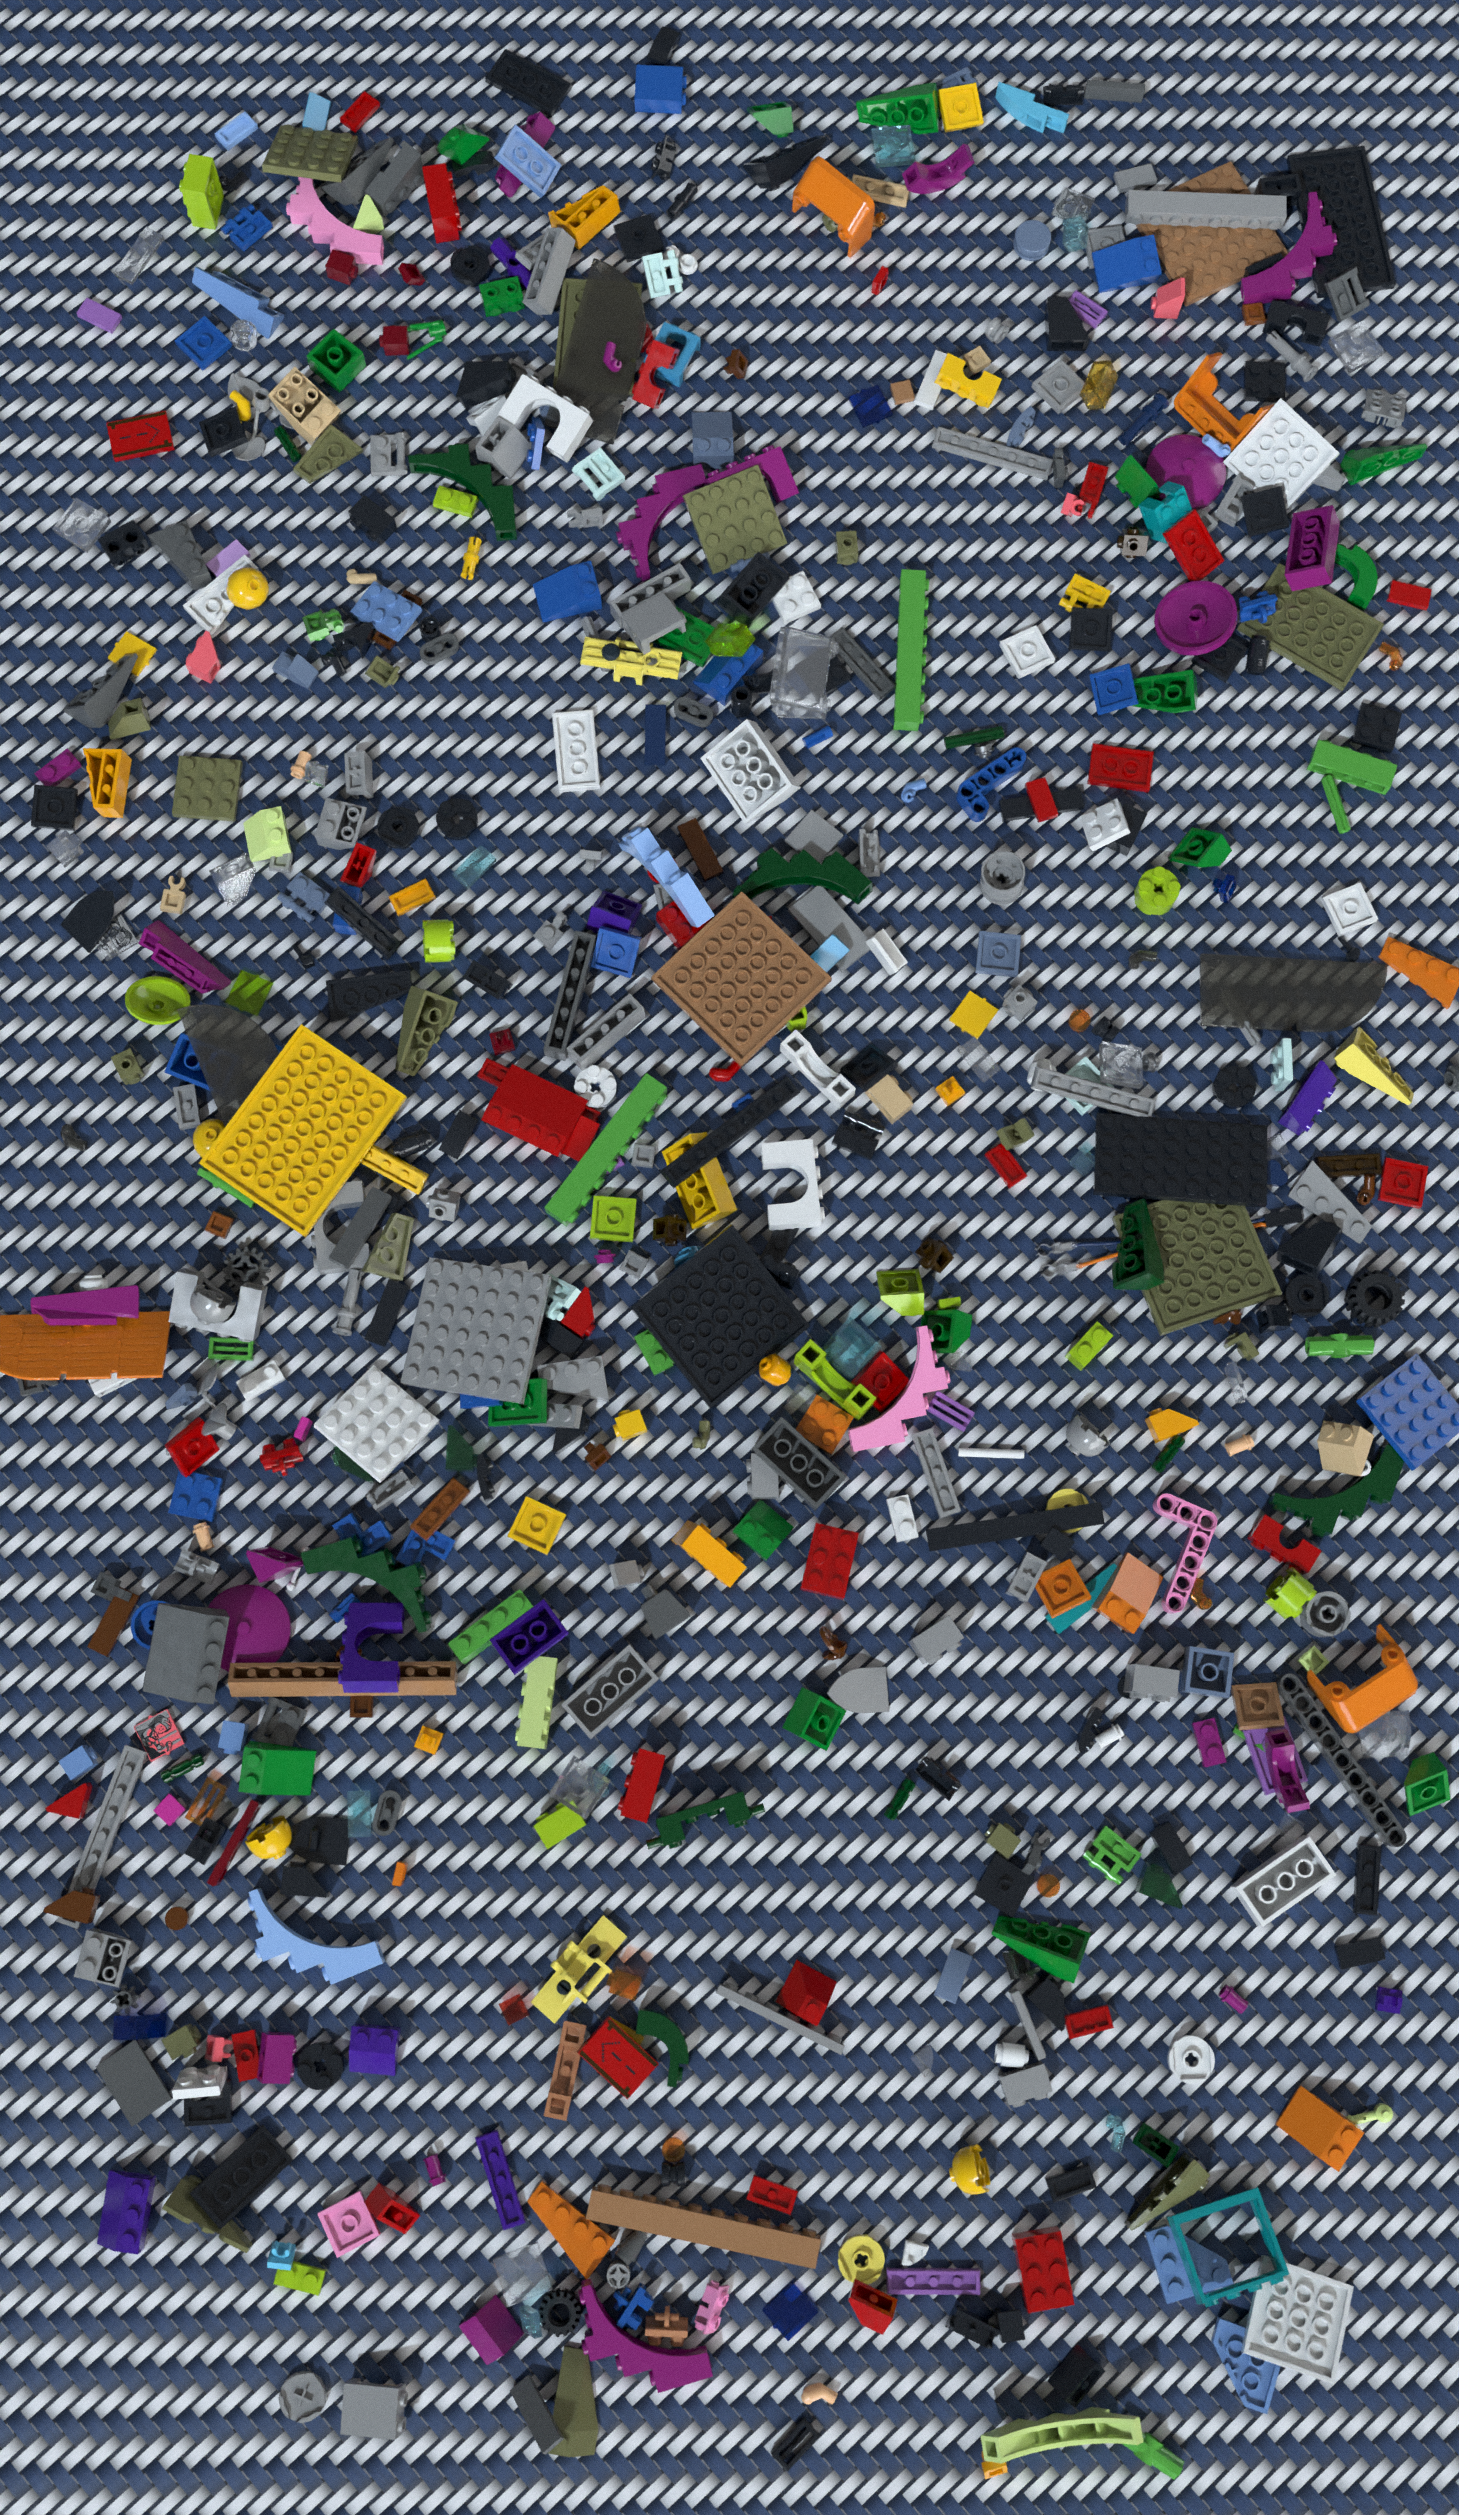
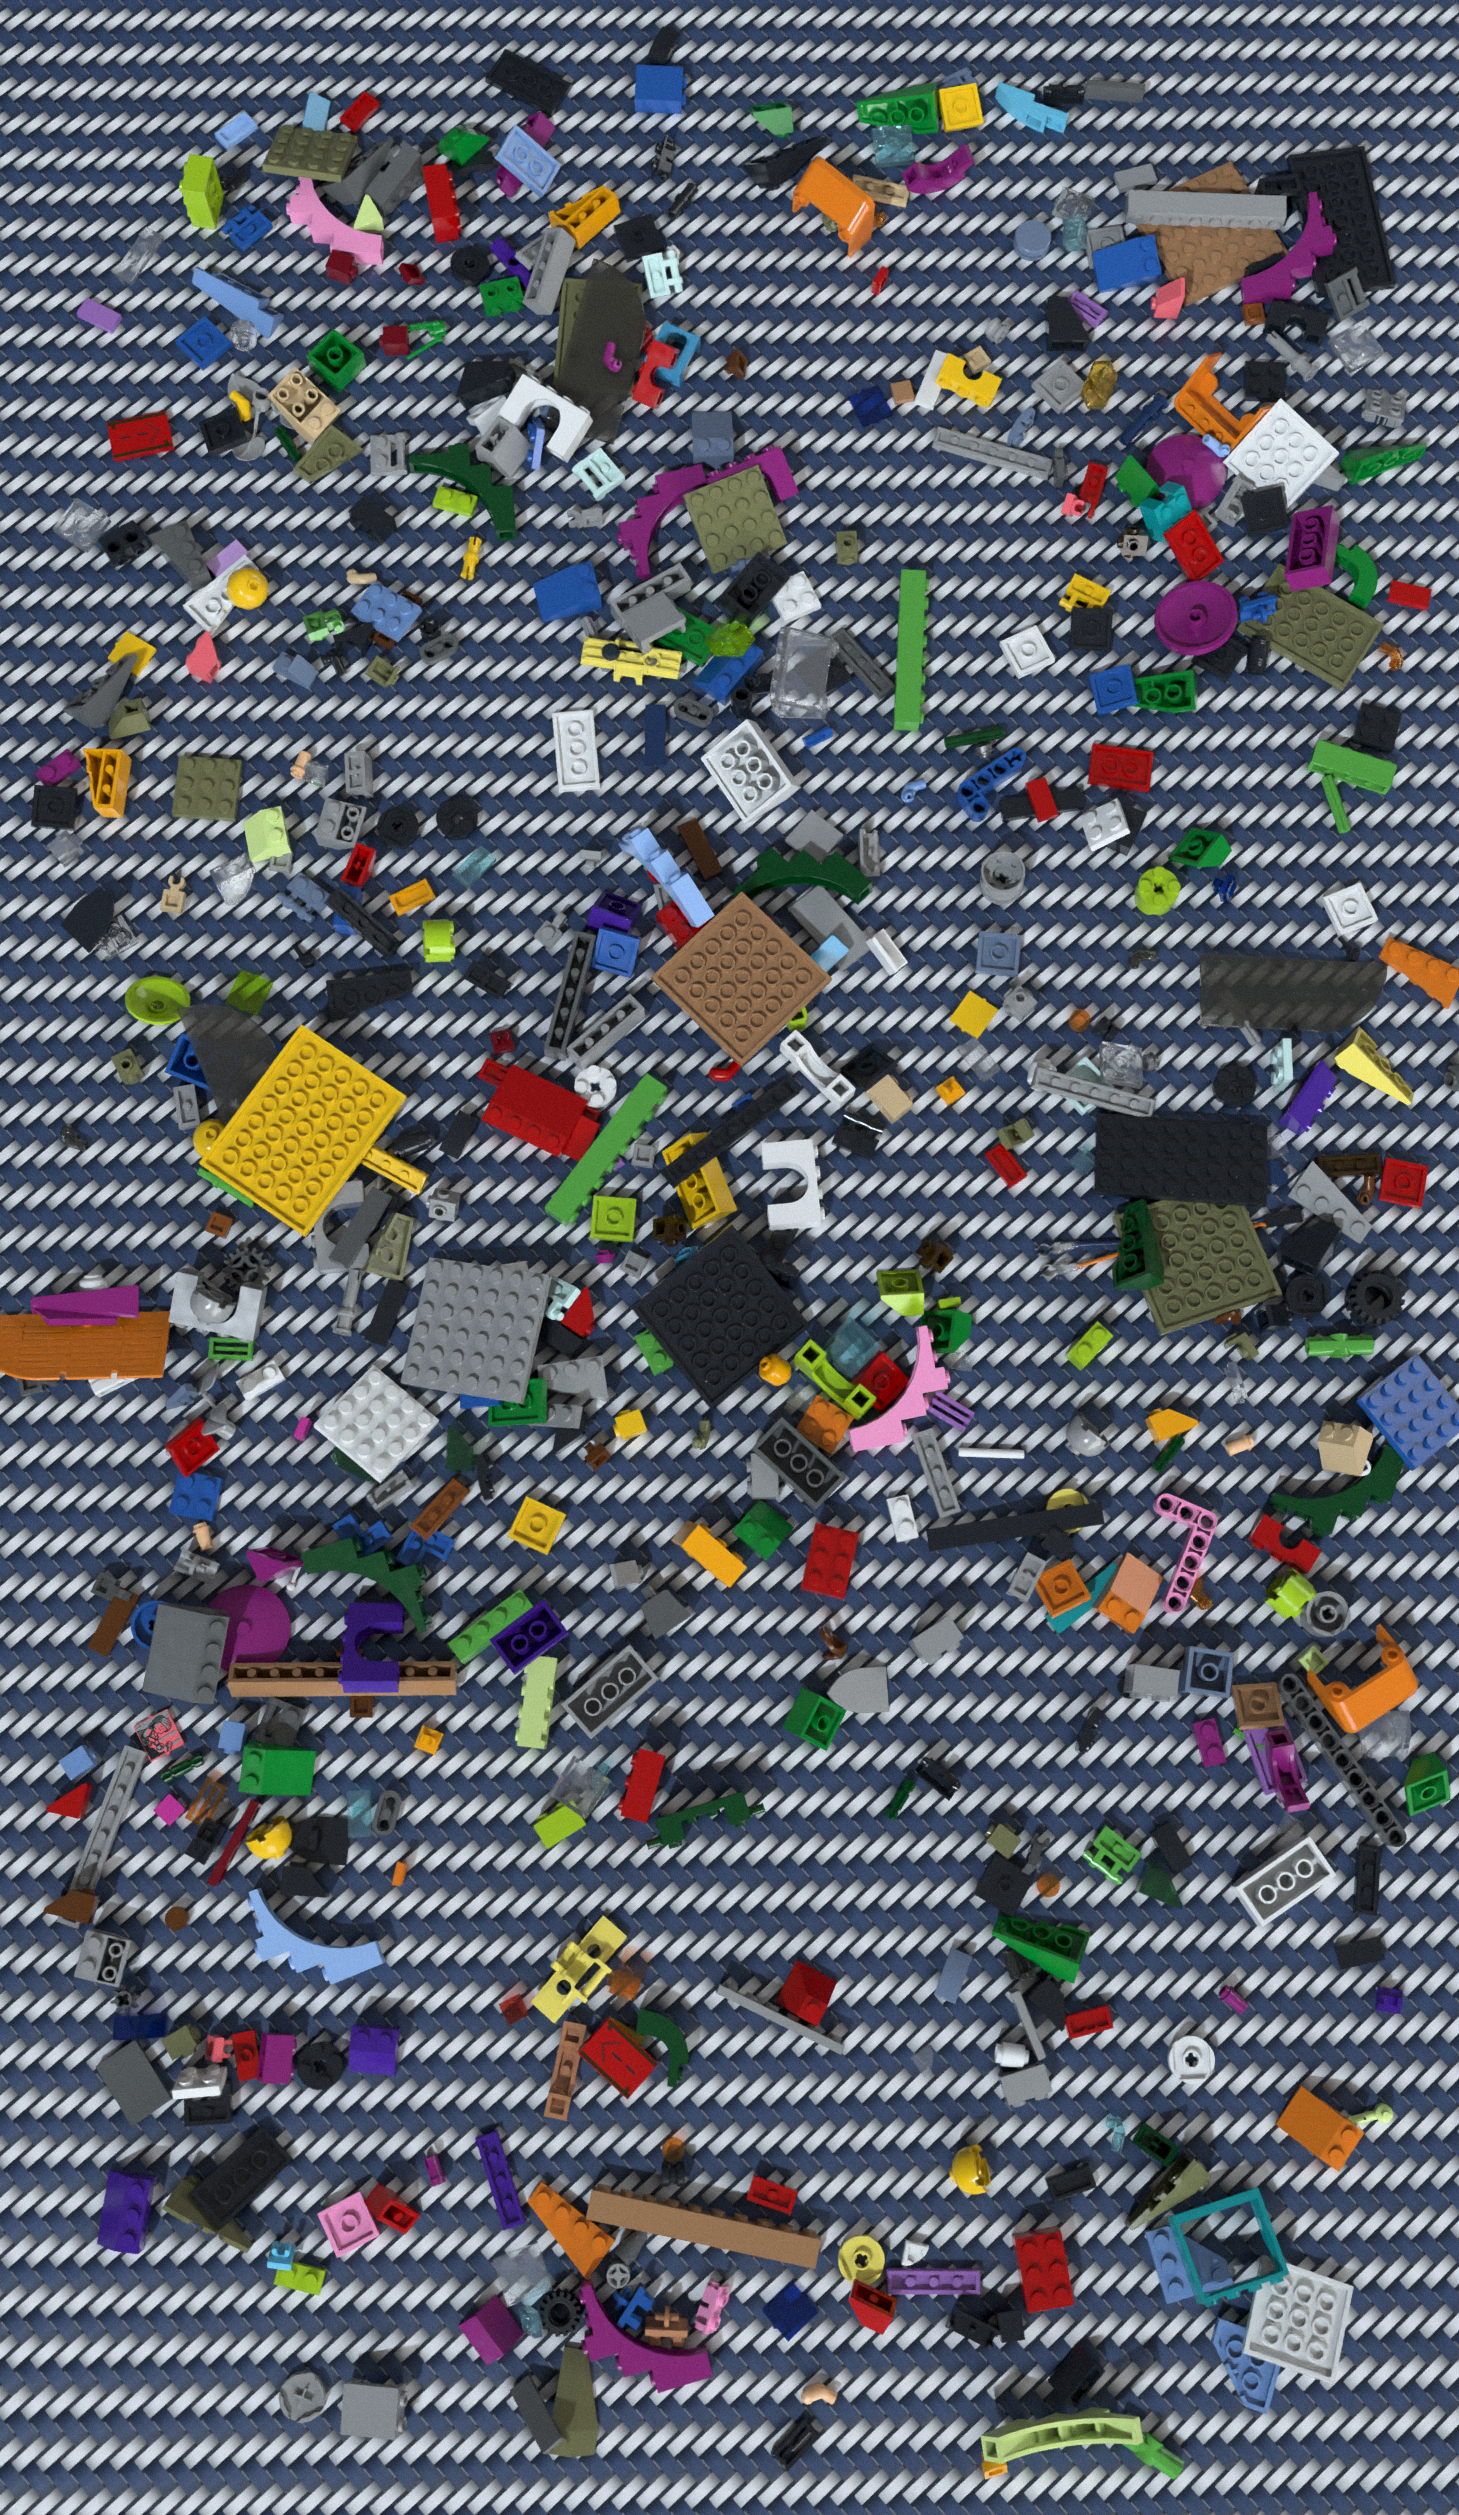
(181, 959): magenta wedge -> none
(281, 1459): red hips -> none
(338, 1612): blue piece -> none
(422, 1023): olive wedge -> none
(687, 264): white plate -> none
(1109, 1736): white pin -> none

